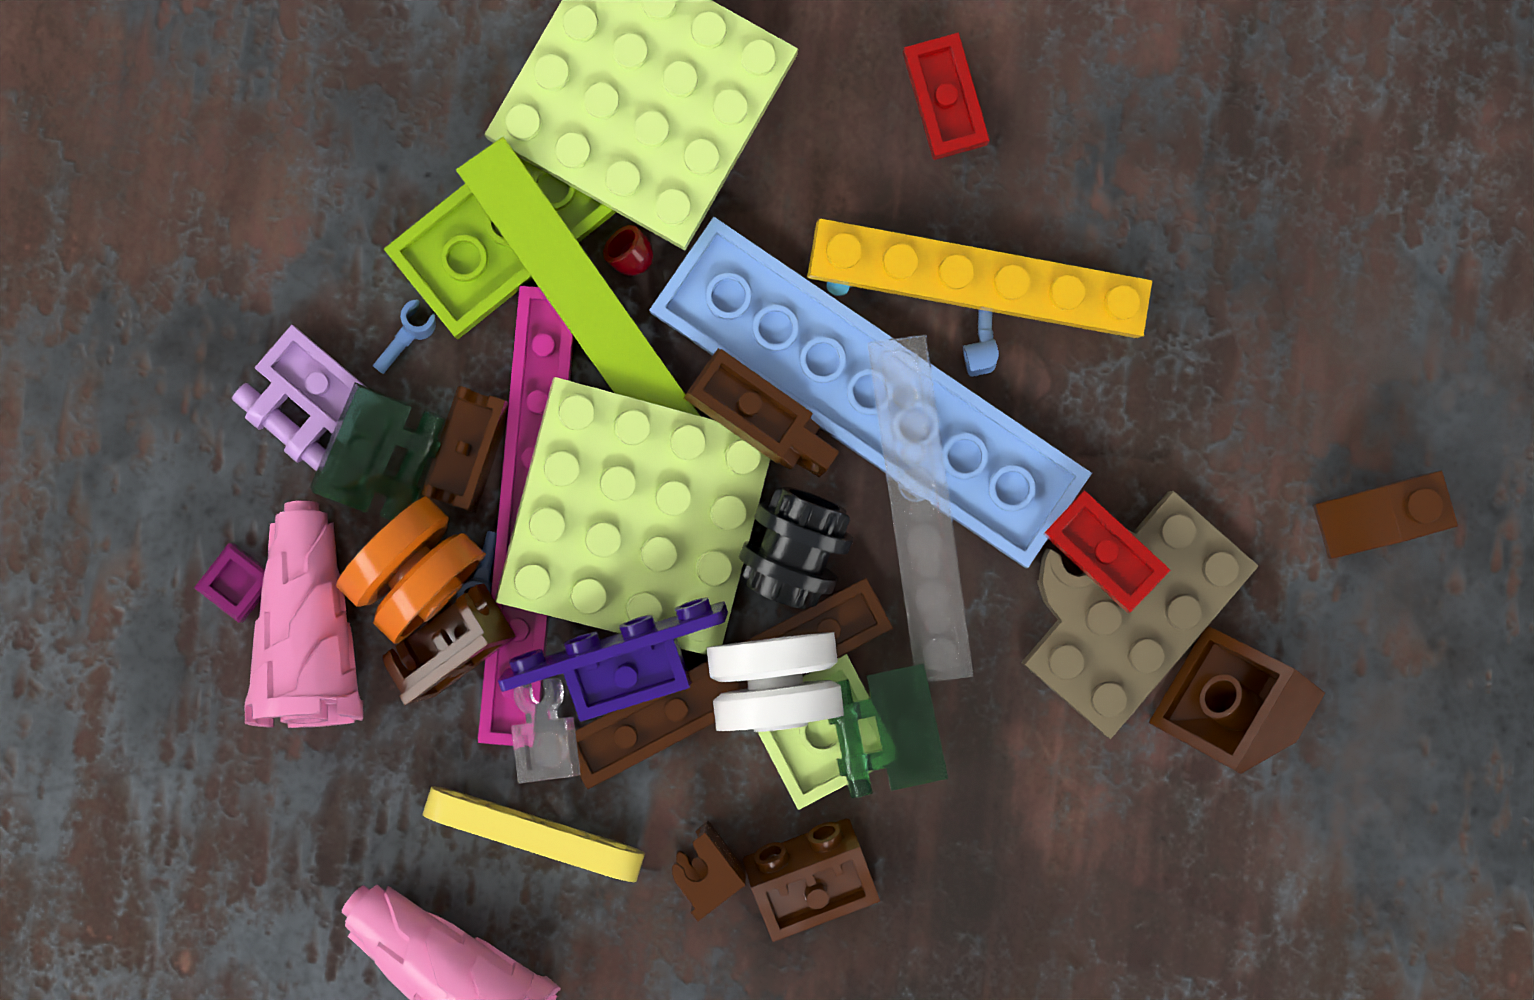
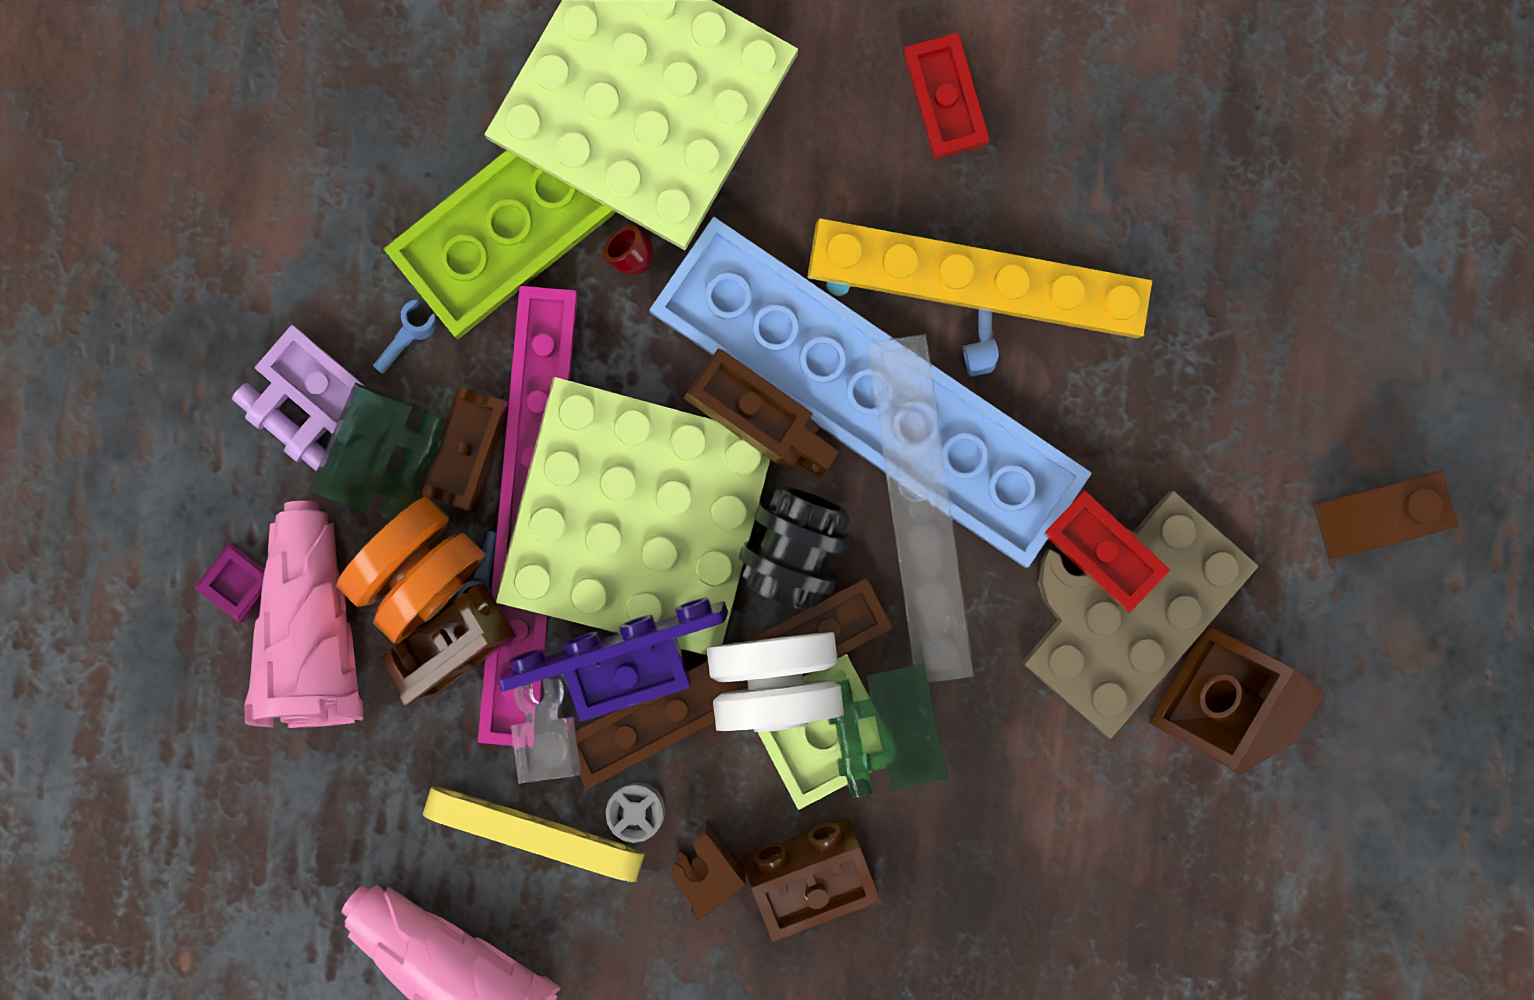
(569, 278): lime tile -> none
(628, 818): none -> light grey wheel

